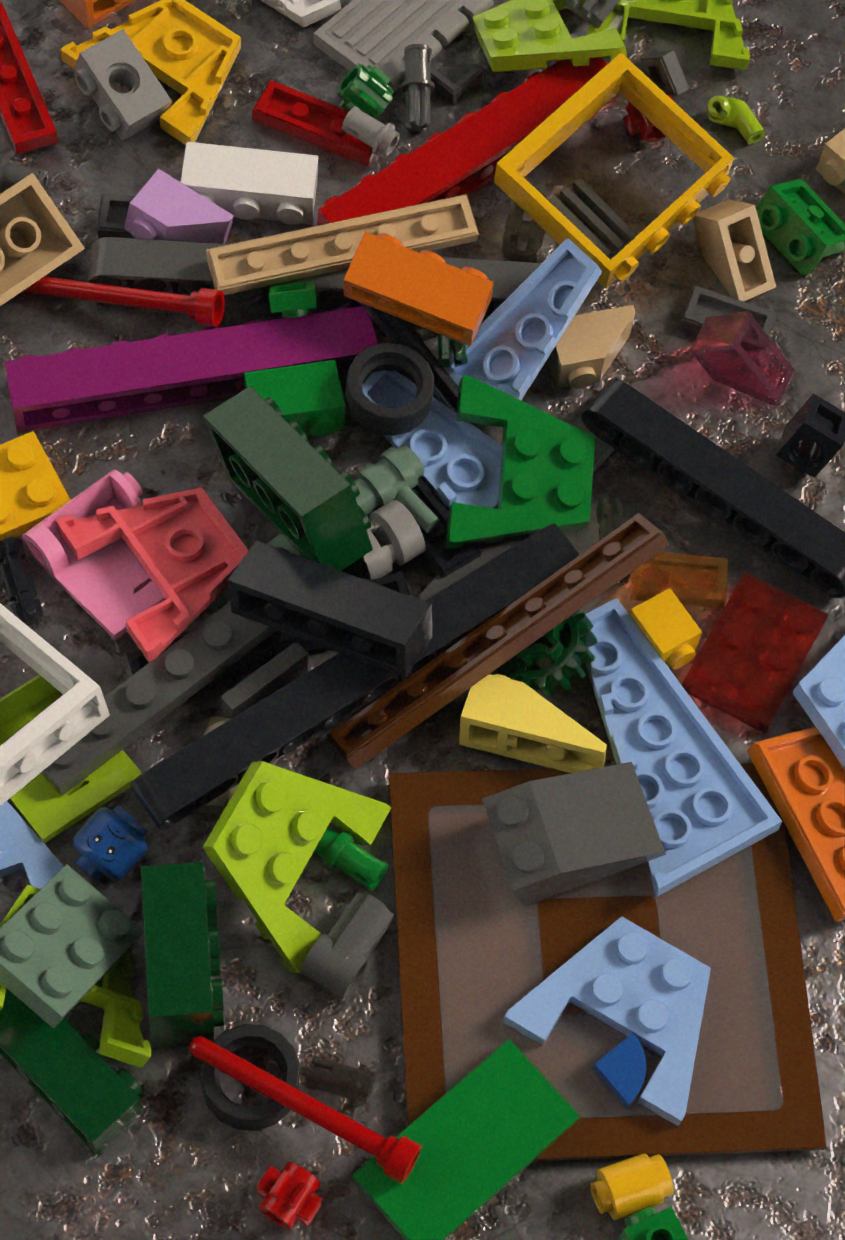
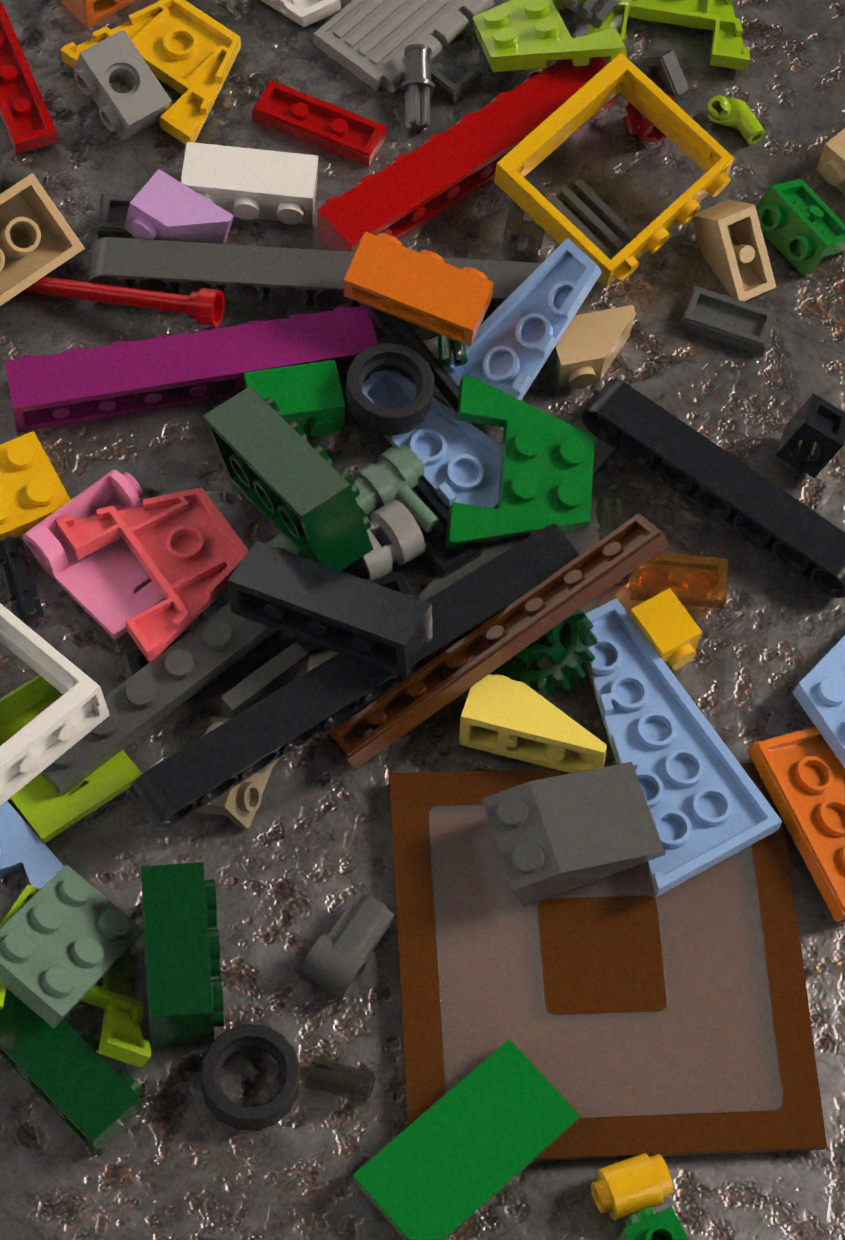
(110, 844): blue head -> none
(269, 838): lime wing -> none
(289, 1195): red gear -> none
(293, 298): green plate -> none
(333, 245): tan tile -> none
(350, 858): green pin -> none
(365, 89): green gear -> none
(371, 131): light grey pin -> none
(392, 1154): red piece -> none
(623, 1070): blue tile -> none
(636, 988): light blue wing -> none
(742, 357): clear pink slope -> none
(754, 652): clear red plate -> none

